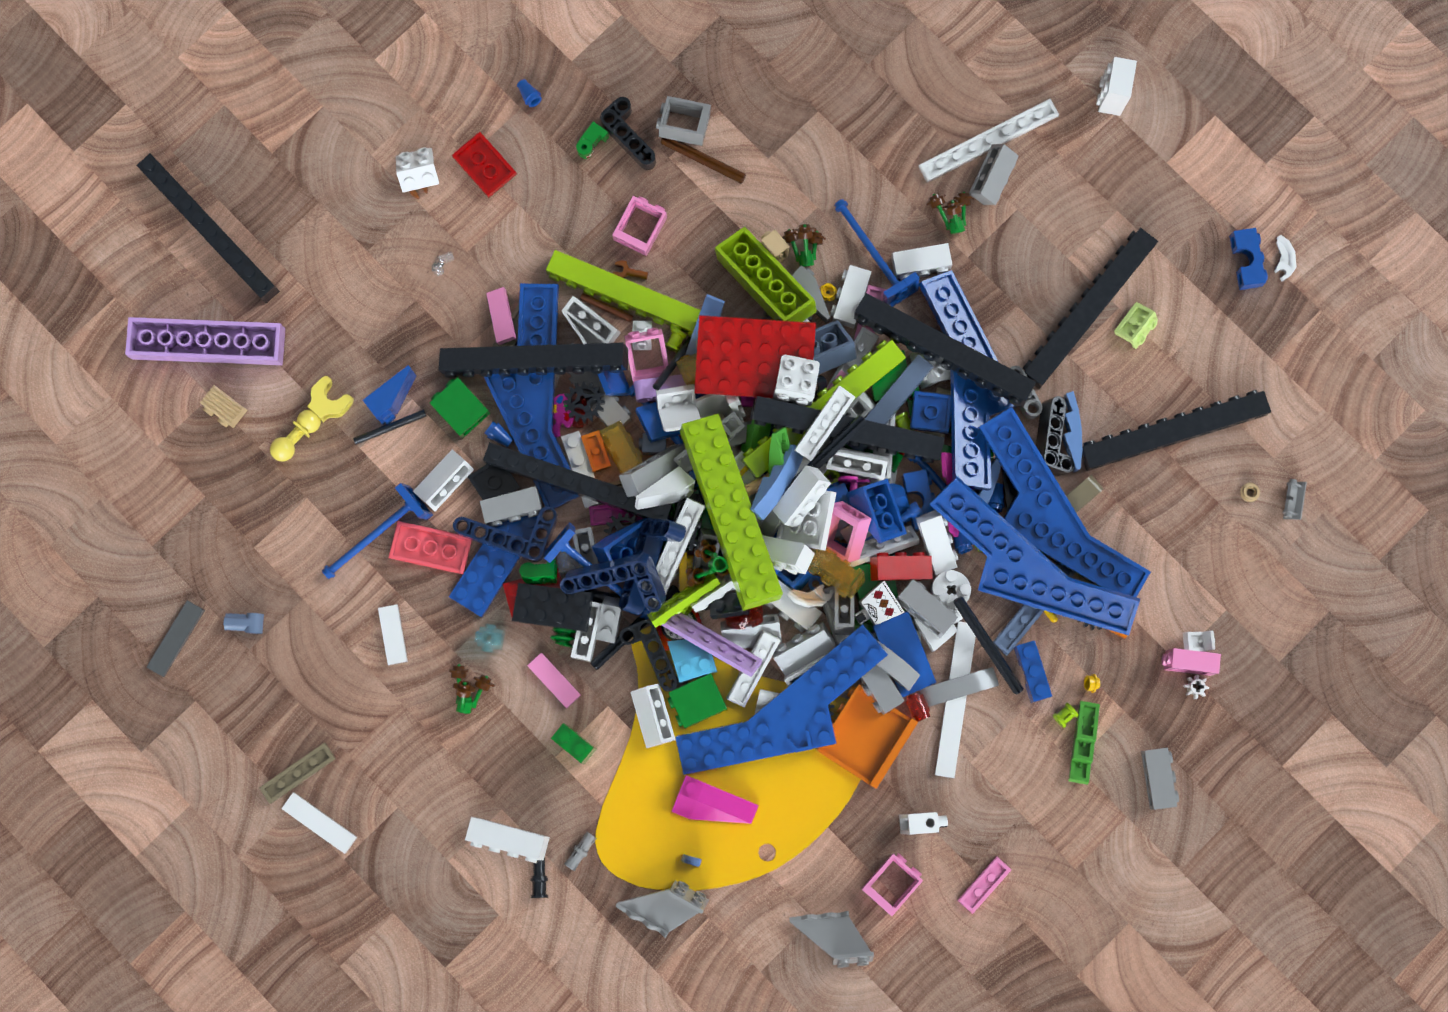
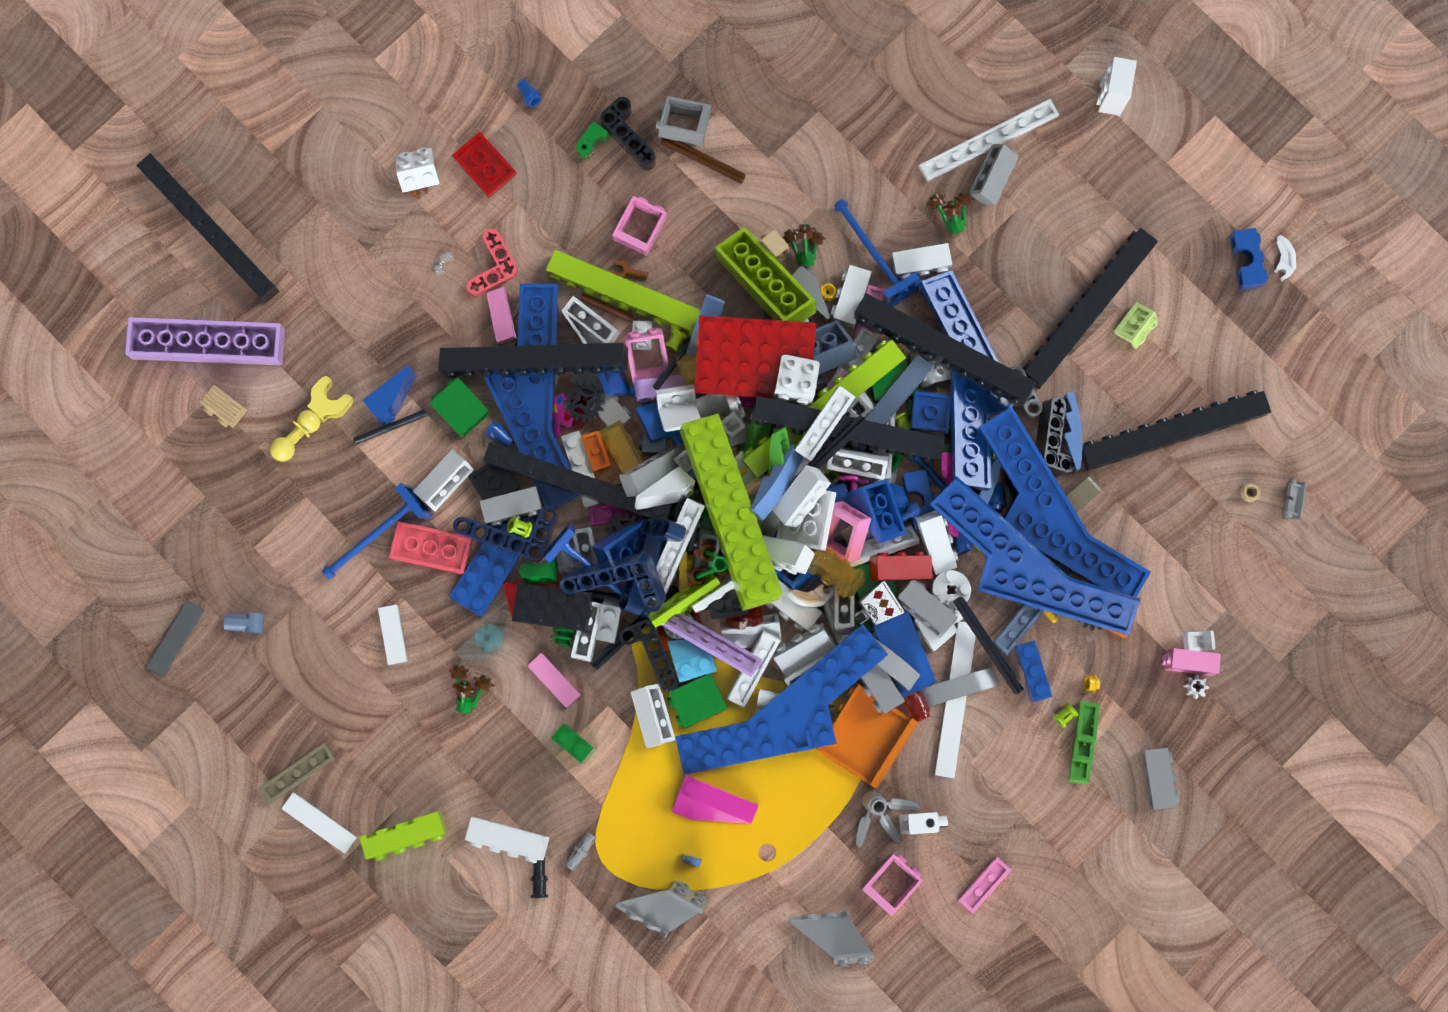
(403, 835): none -> lime wedge
(497, 270): none -> coral beam
(519, 527): none -> lime bush
(877, 805): none -> light grey plant

